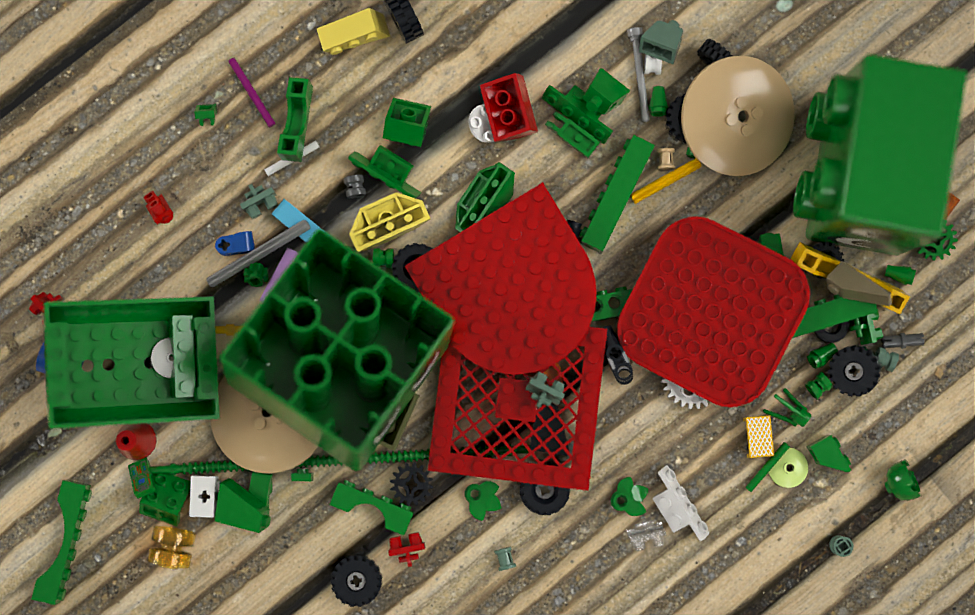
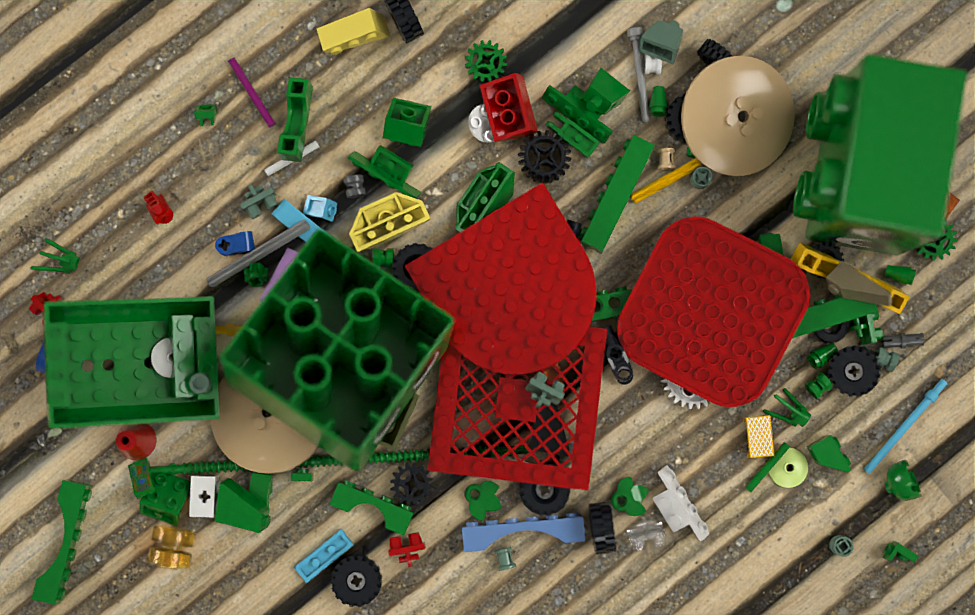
(68, 262): none -> green plant
(200, 383): none -> sand green tile
(320, 207): none -> medium azure bracket
(323, 555): none -> medium azure tile
(491, 56): none -> green gear
(531, 145): none -> black gear
(567, 529): none -> medium blue arch
(602, 527): none -> black bush
(701, 174): none -> sand green wheel
(902, 552): none -> green bracket
(930, 397): none -> medium azure bar

